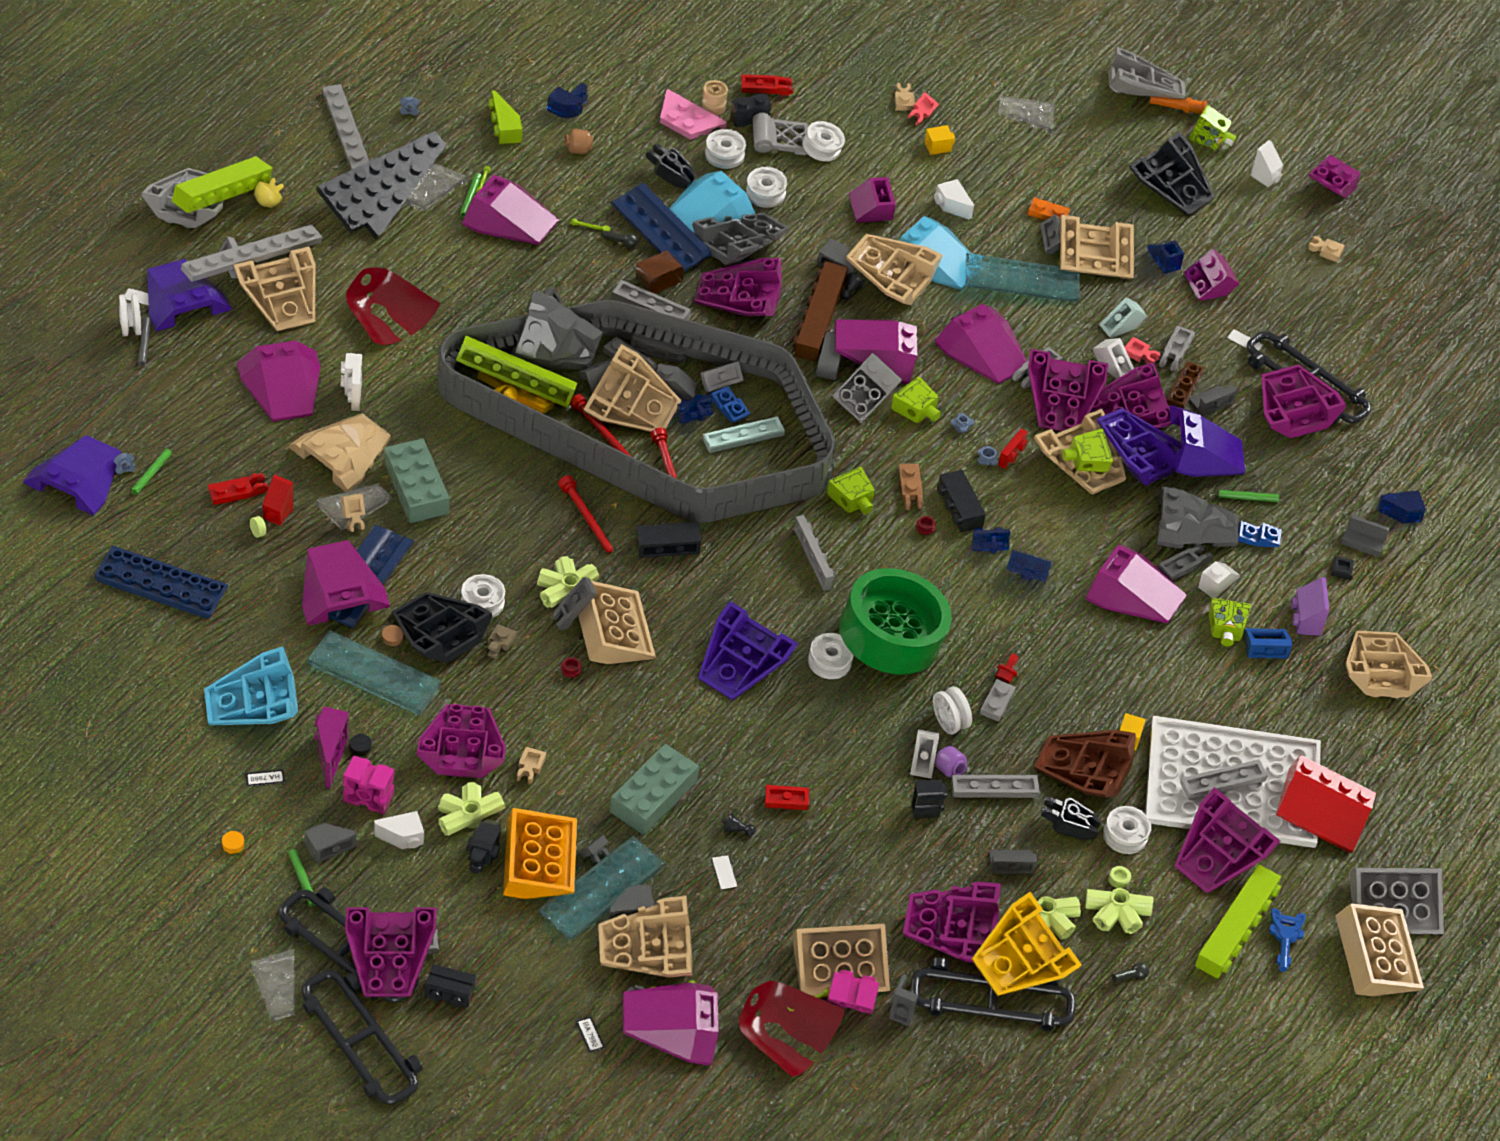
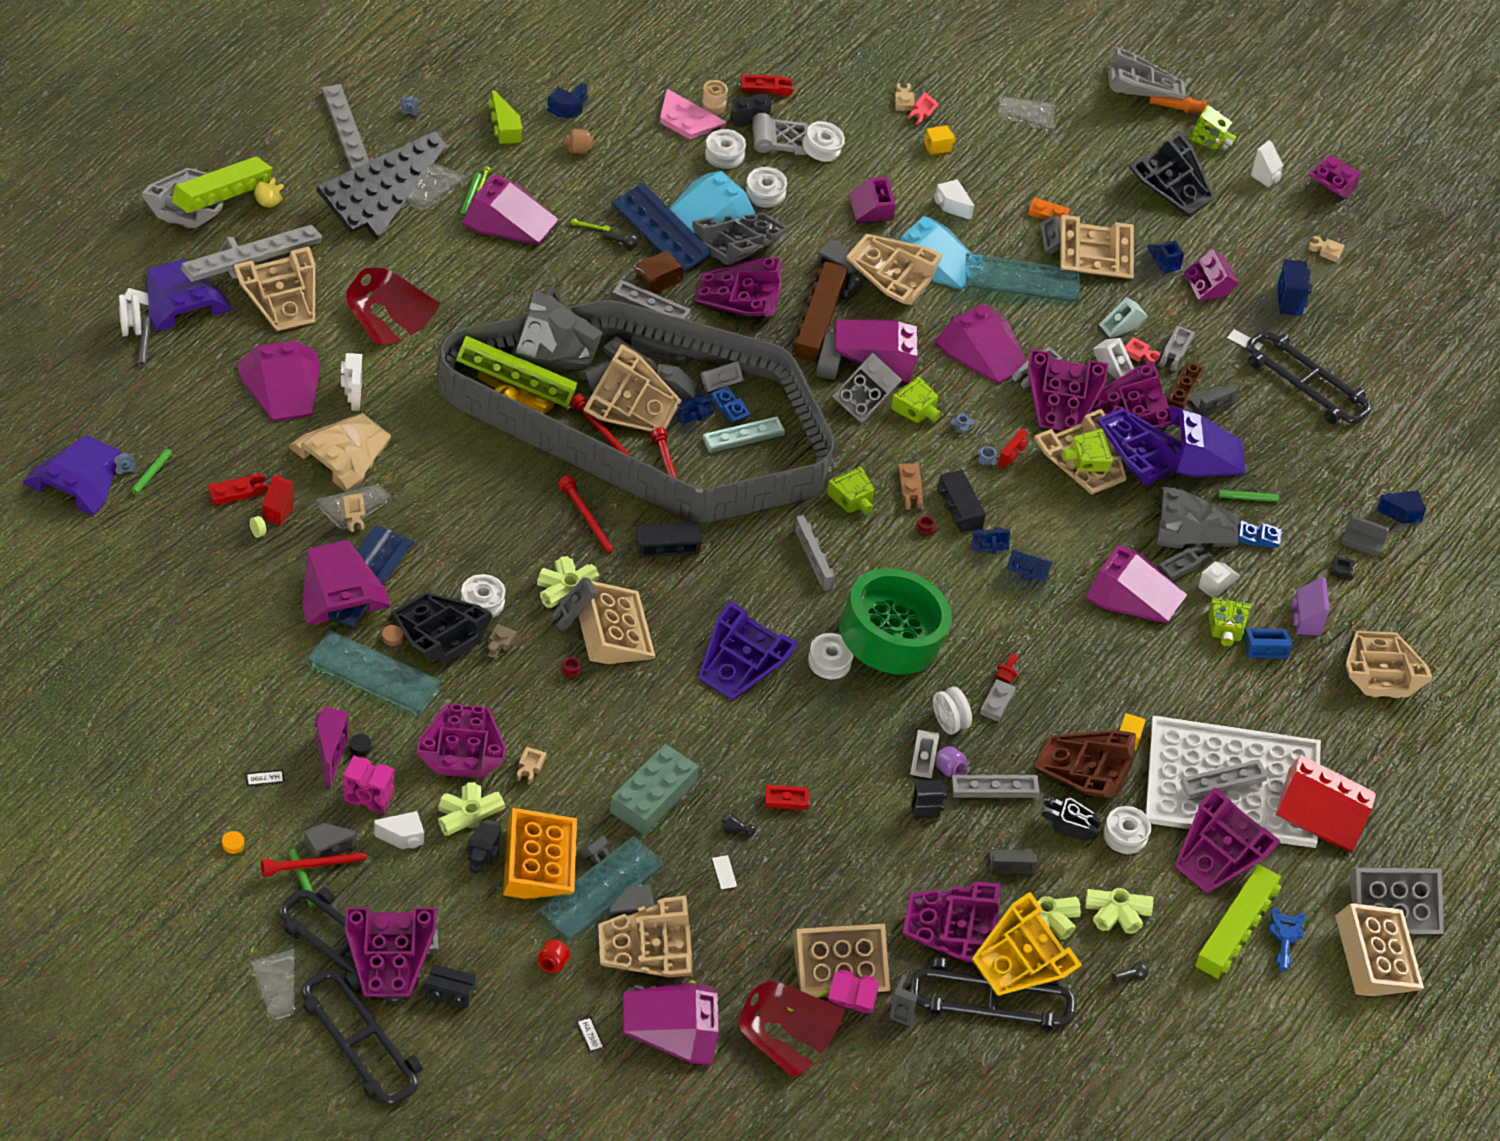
(160, 582): dark blue plate -> none
(254, 692): medium azure wedge -> none
(271, 867): none -> red piece
(416, 480): sand green brick -> none
(553, 956): none -> red head
(671, 166): black hinge -> none
(1119, 877): yellowish green tile -> none
(1293, 287): none -> clear blue brick
(1299, 402): magenta wedge -> none

